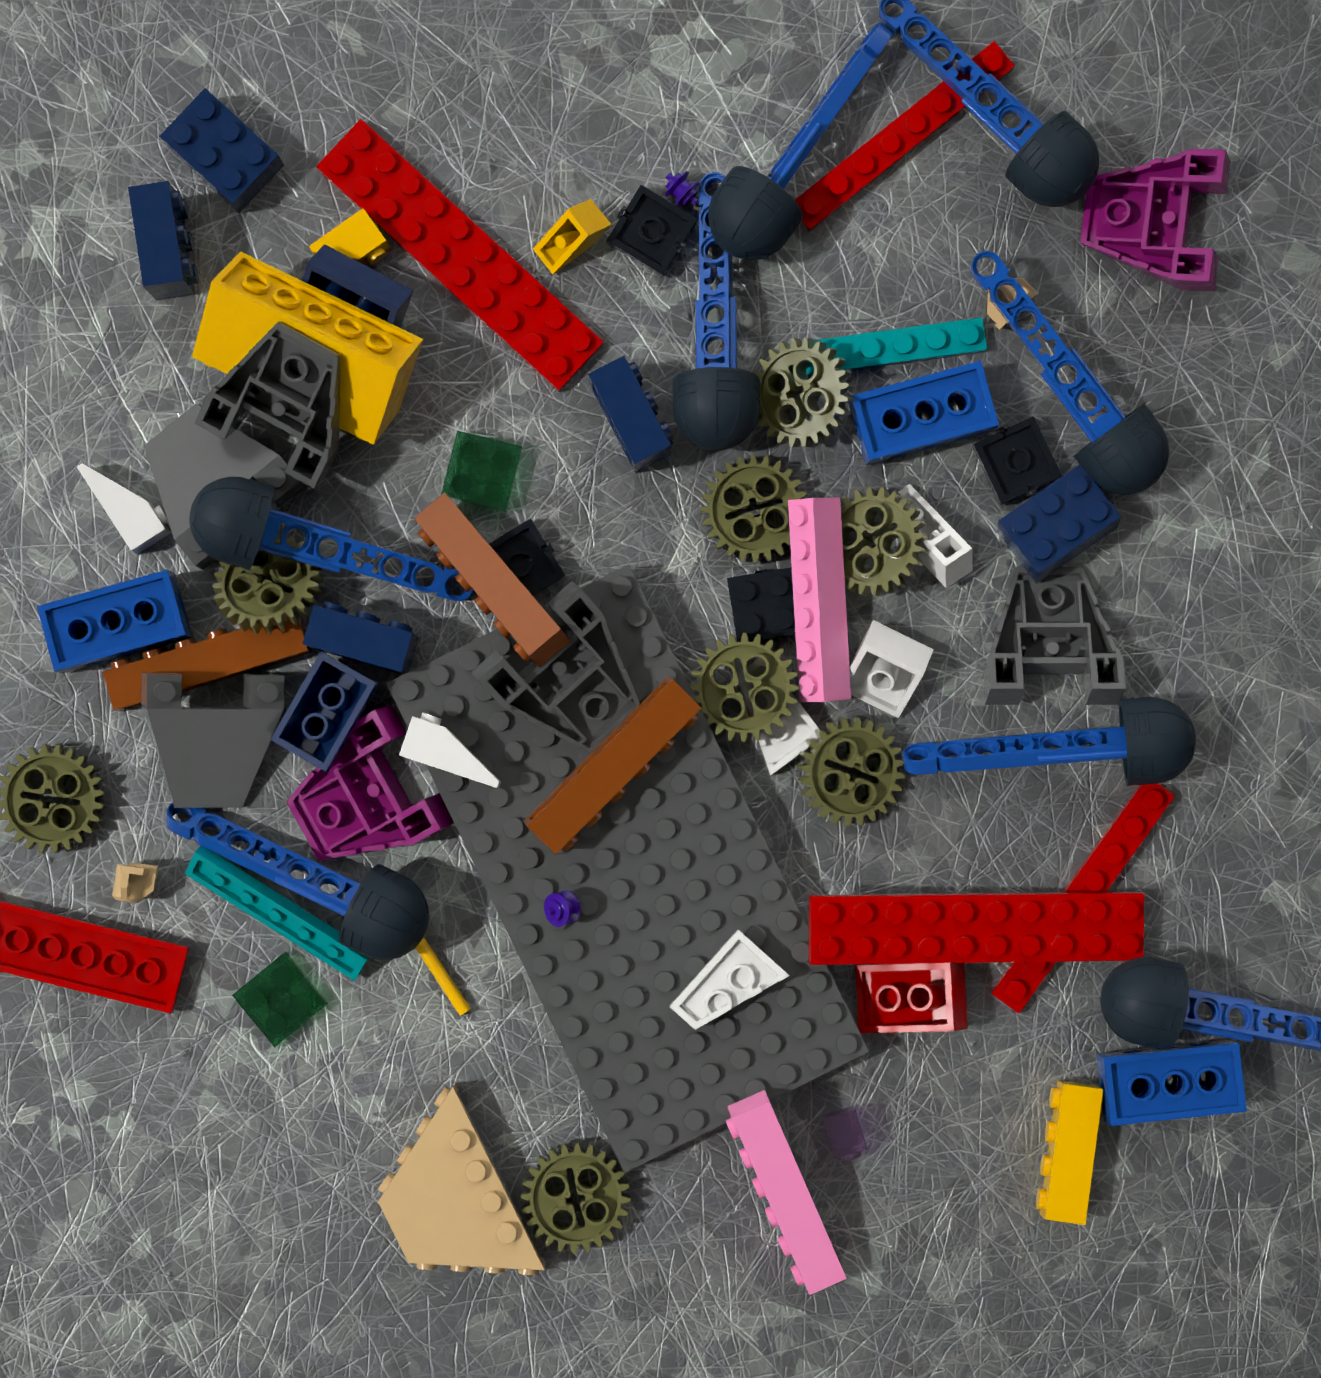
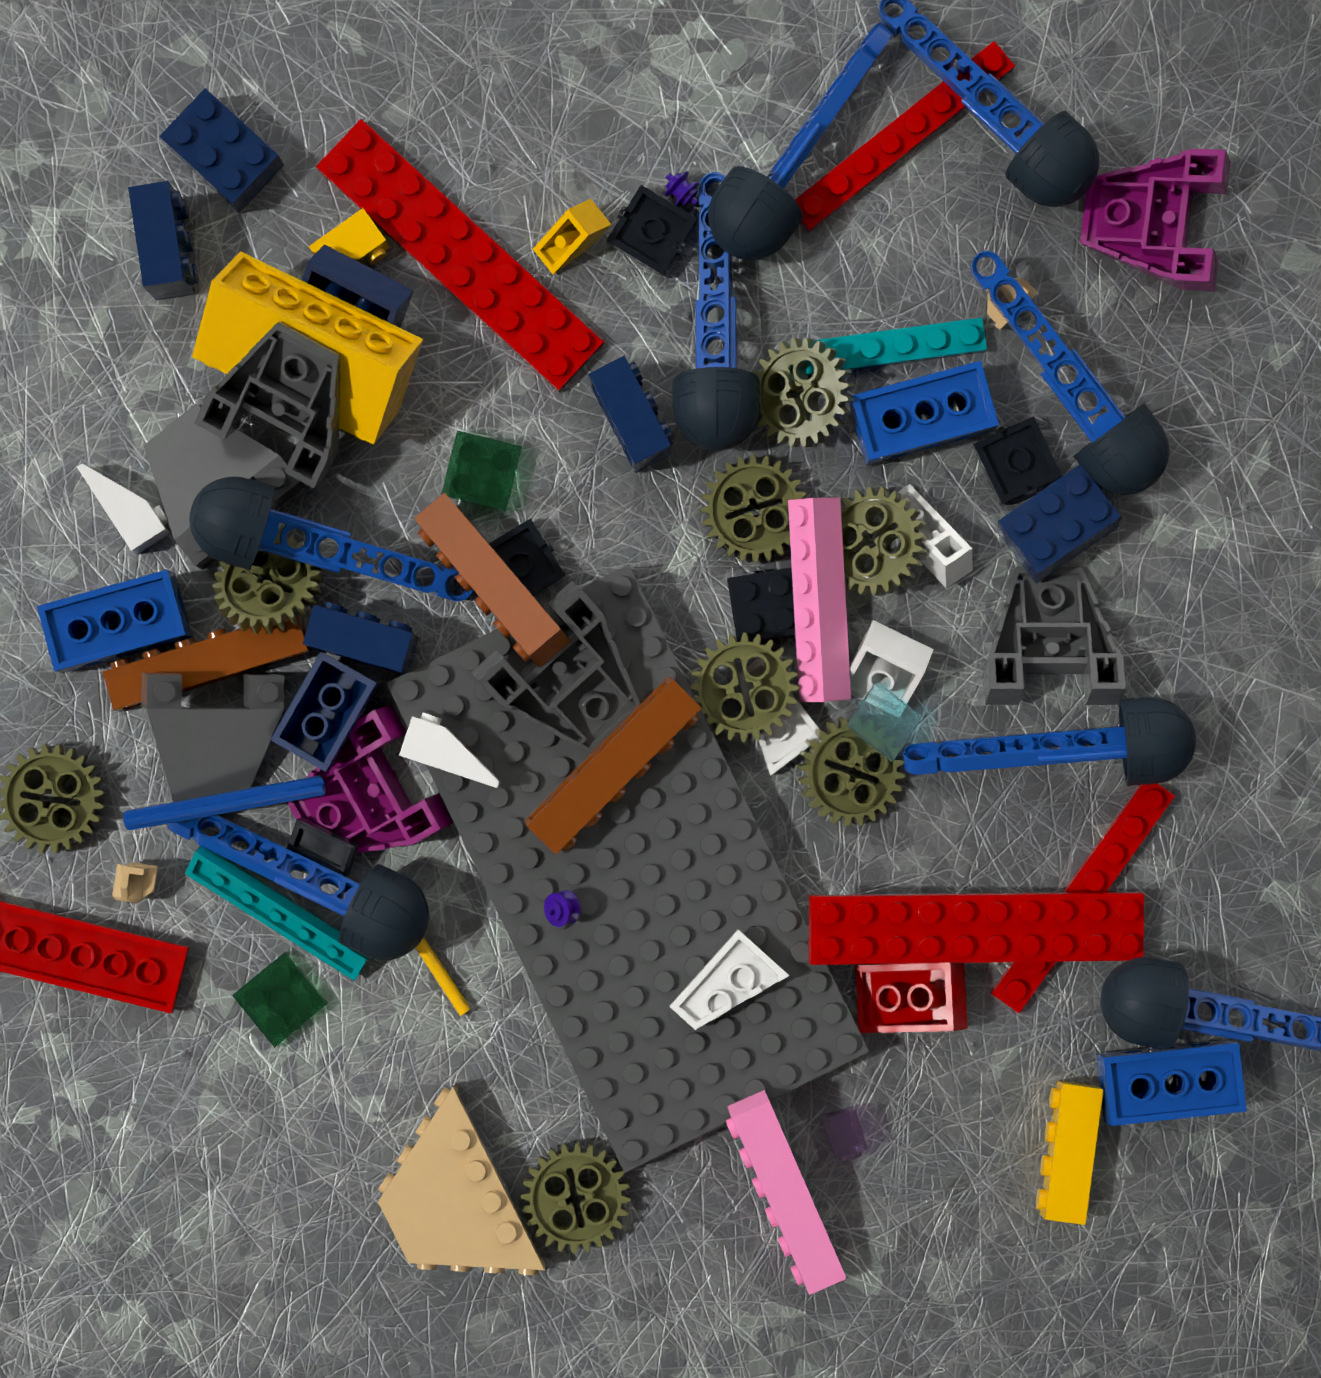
(224, 803): none -> blue axle
(323, 846): none -> black tile
(884, 721): none -> clear light blue piece

